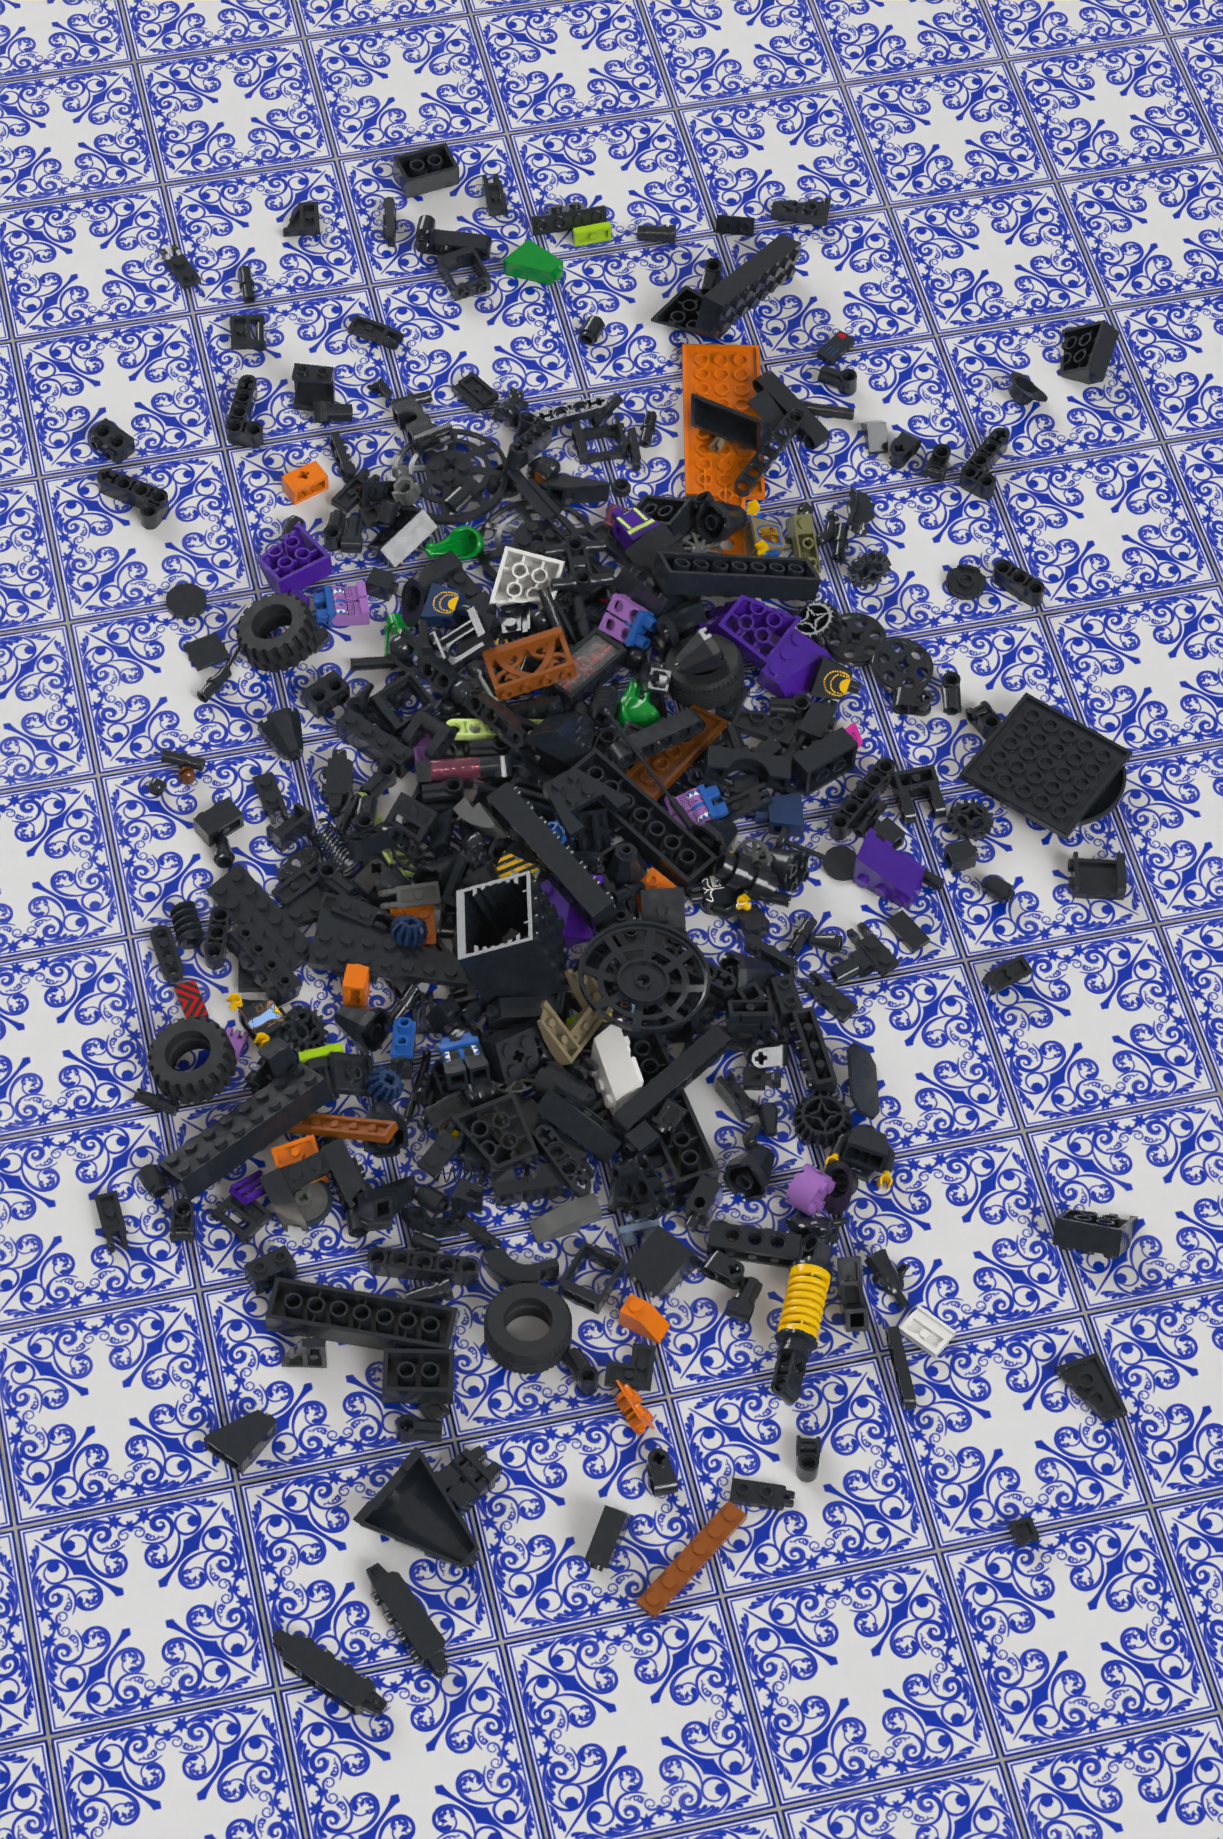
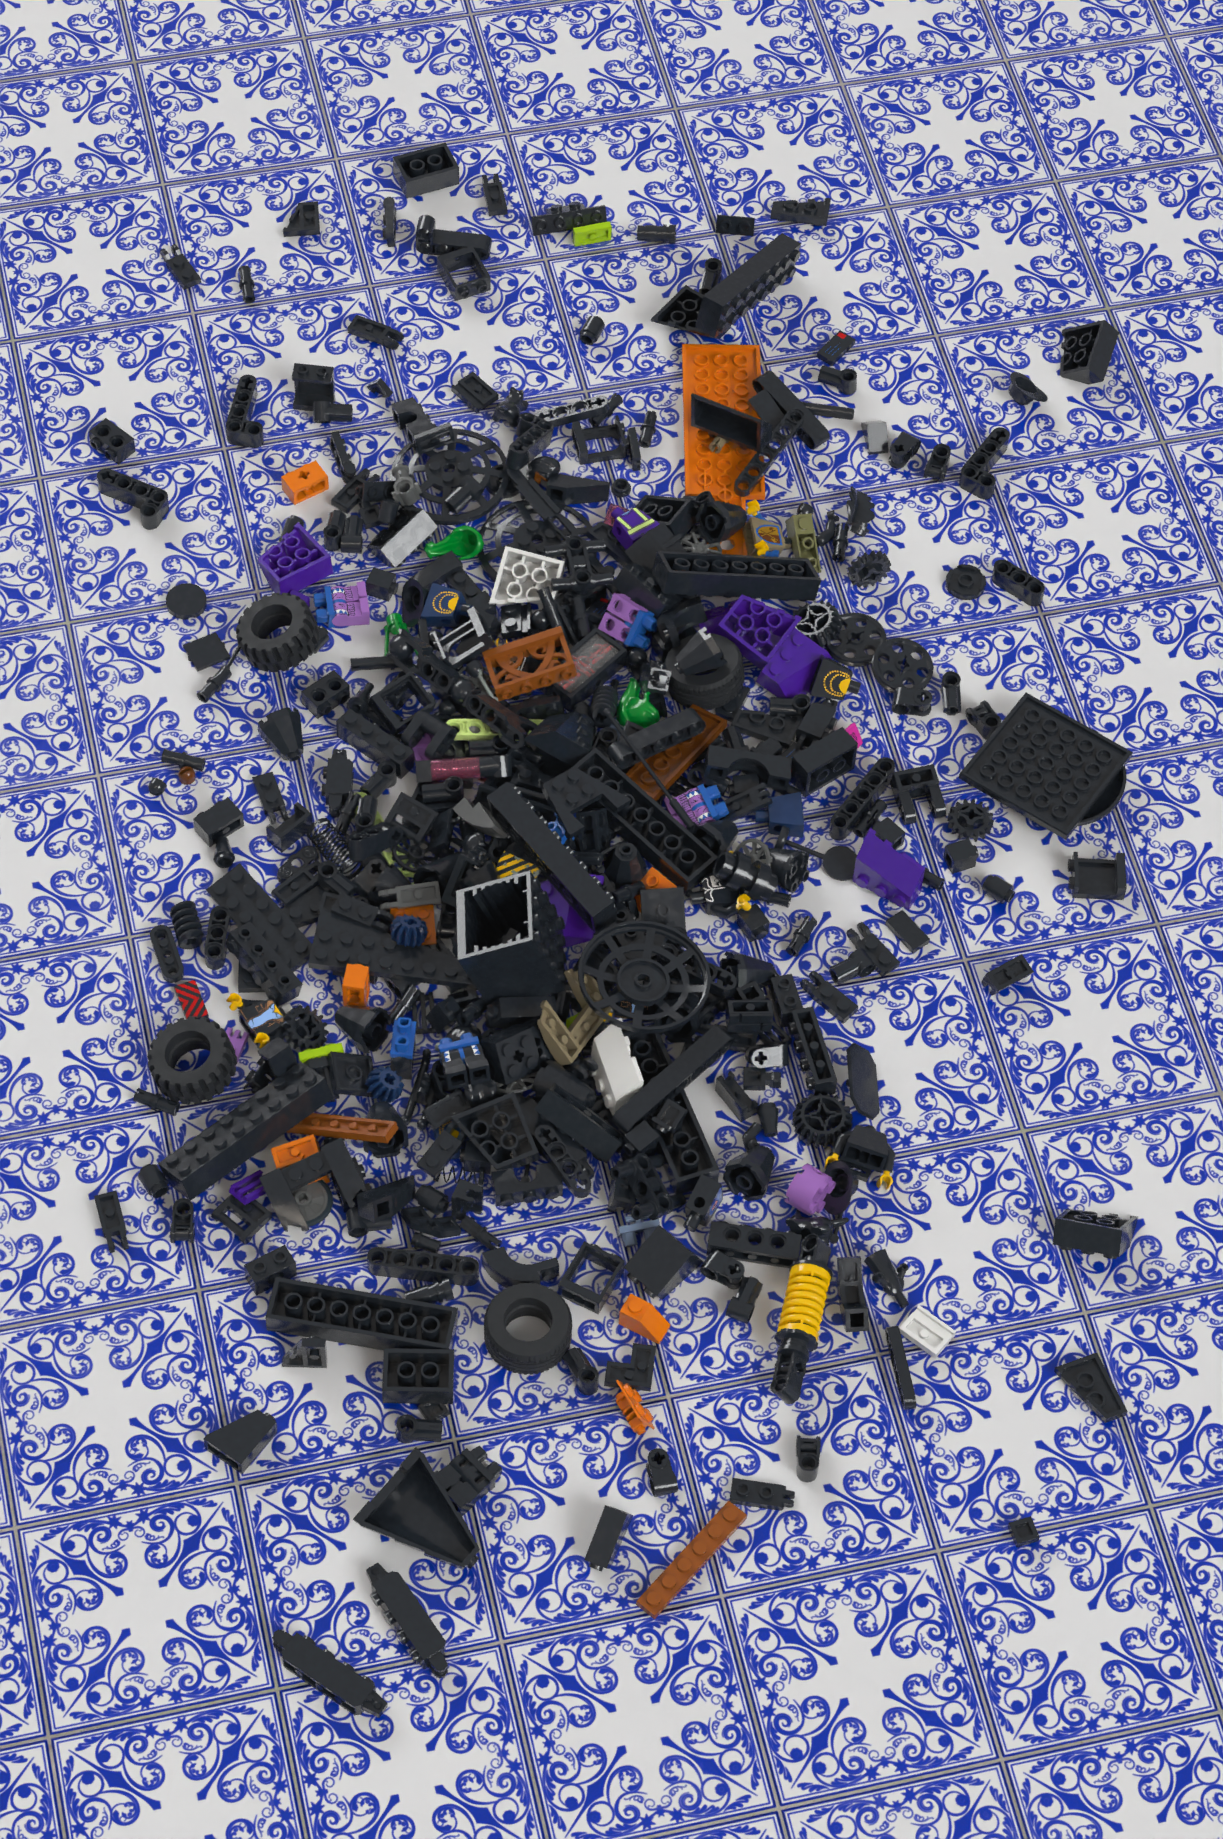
(241, 332): black plate -> none
(422, 398): black pin -> none
(533, 264): green slope -> none
(566, 1219): dark grey slope -> none
(782, 963): black hinge -> none
(828, 942): black cone -> none

